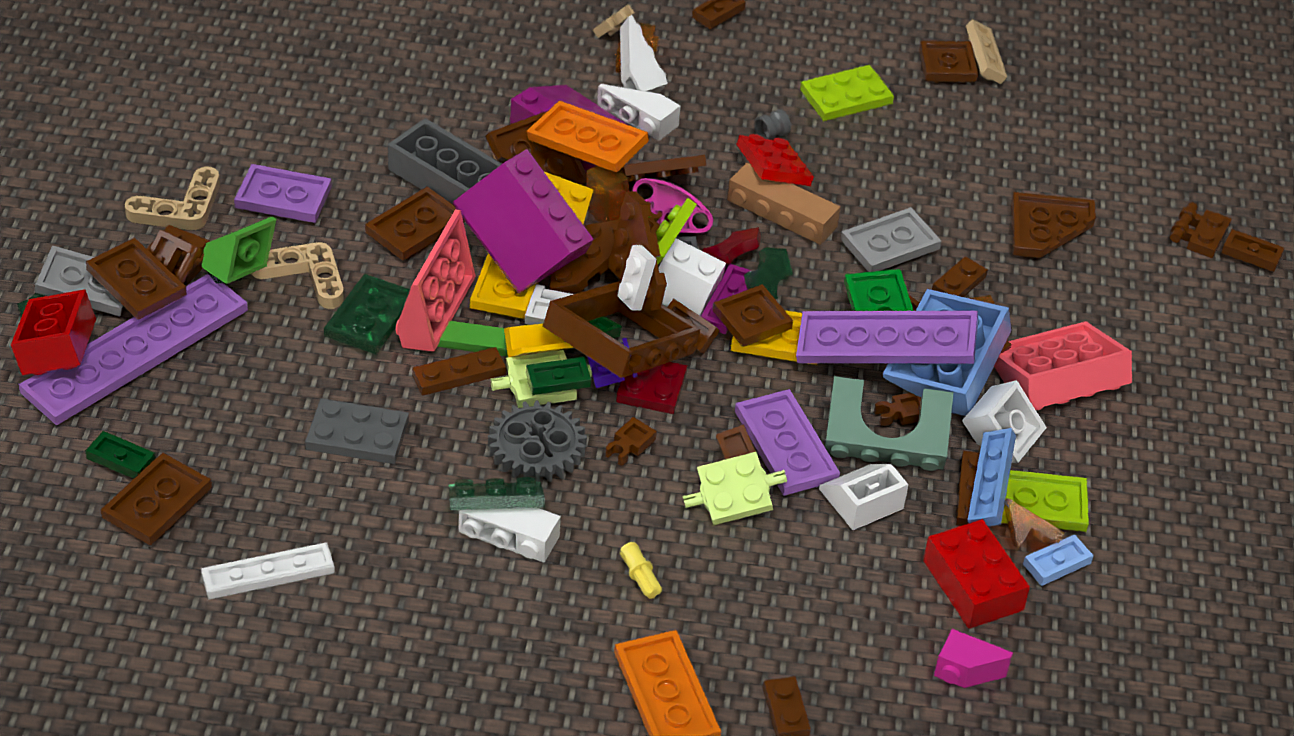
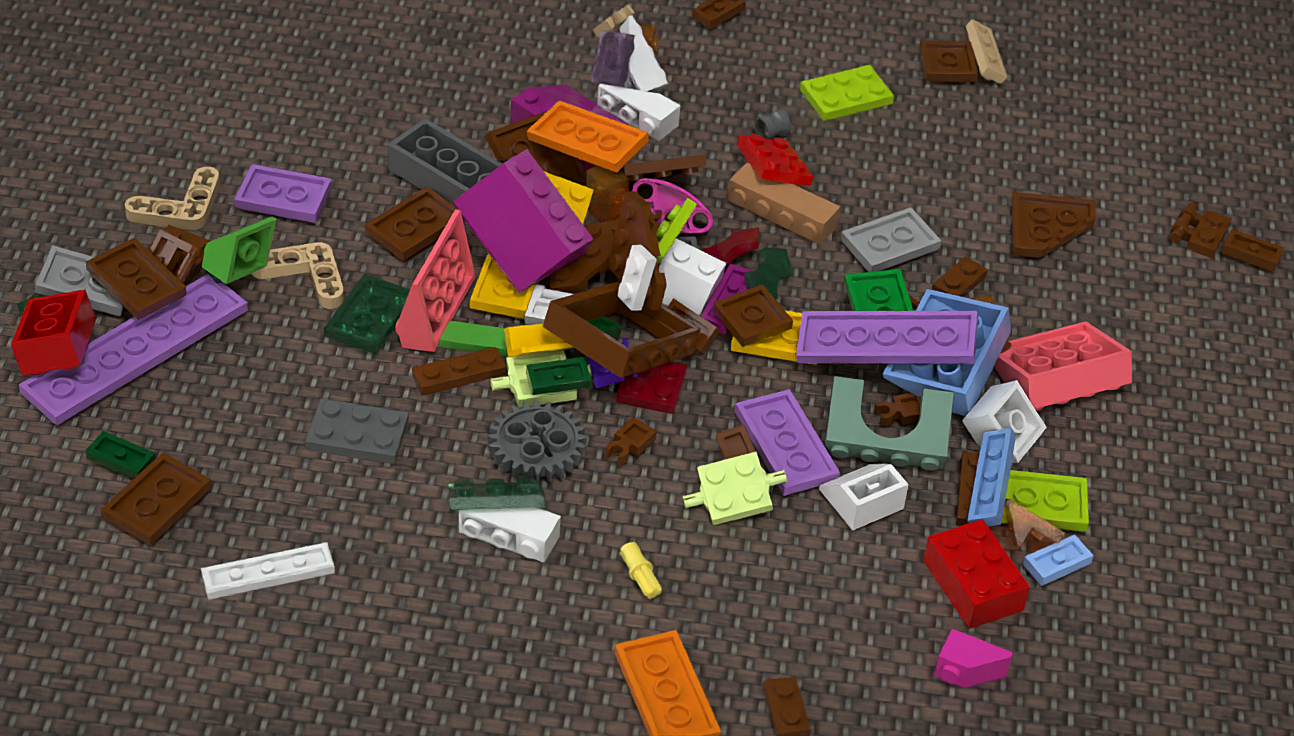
(613, 58): none -> clear purple plate

